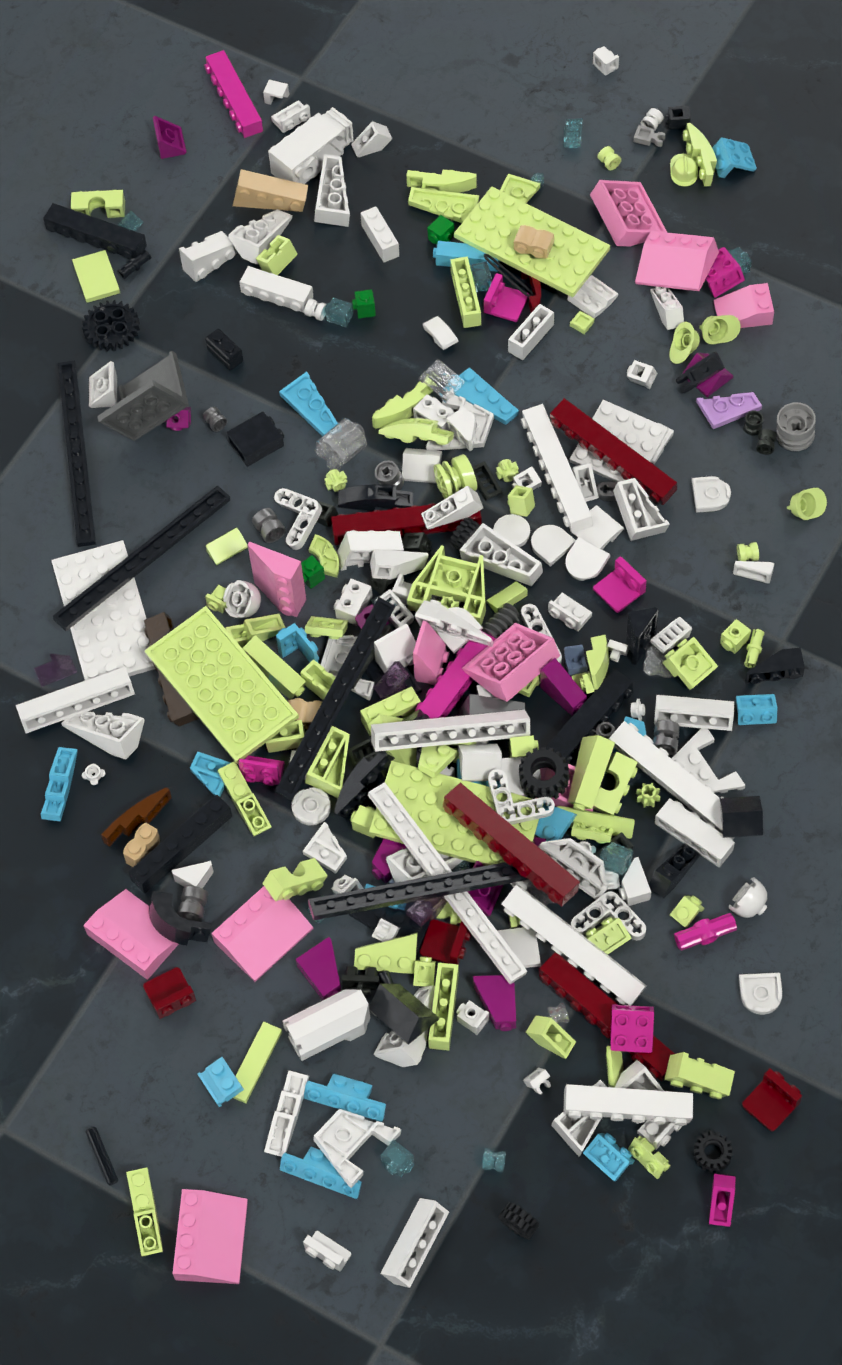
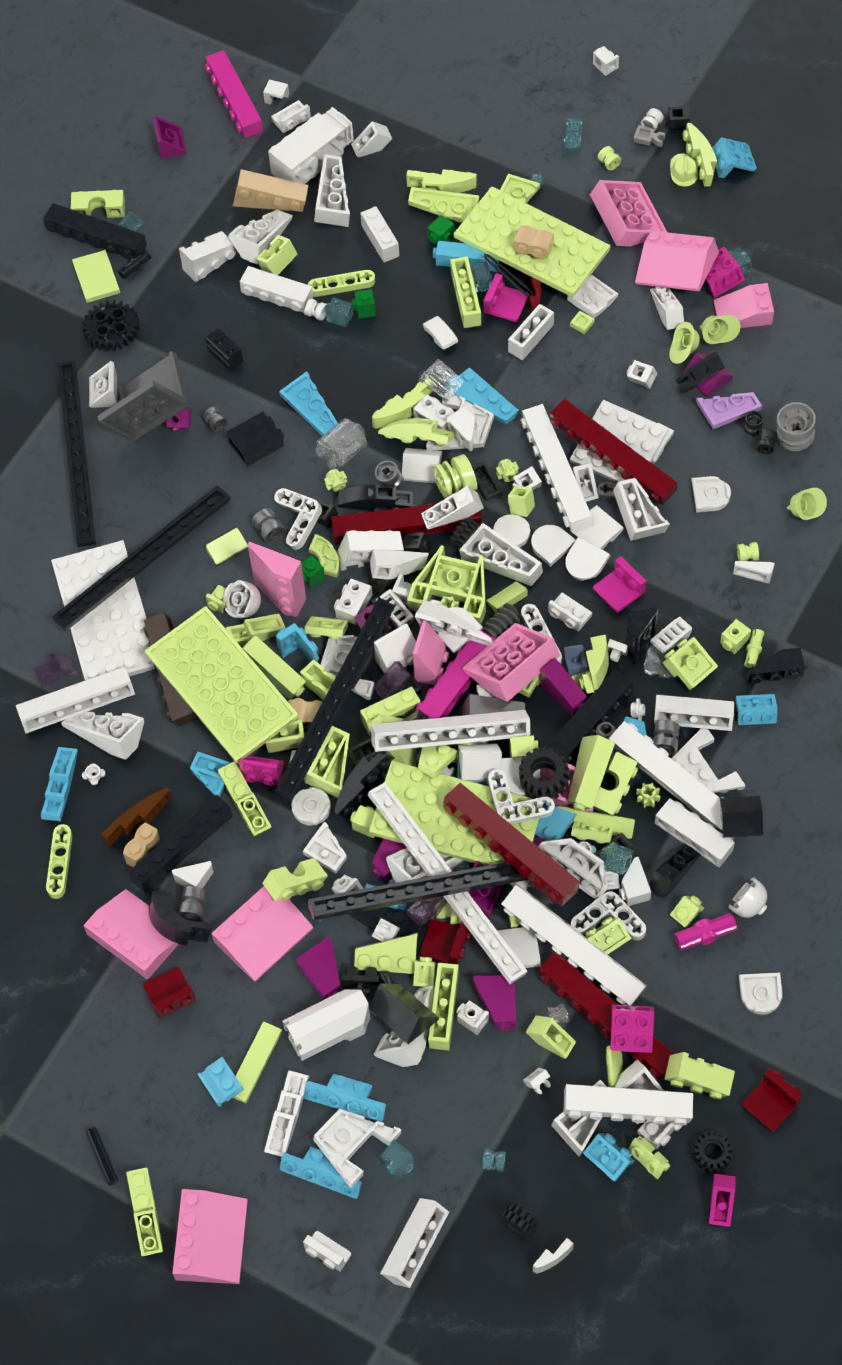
(62, 861): none -> yellowish green beam
(340, 280): none -> yellowish green beam
(549, 1260): none -> white slope

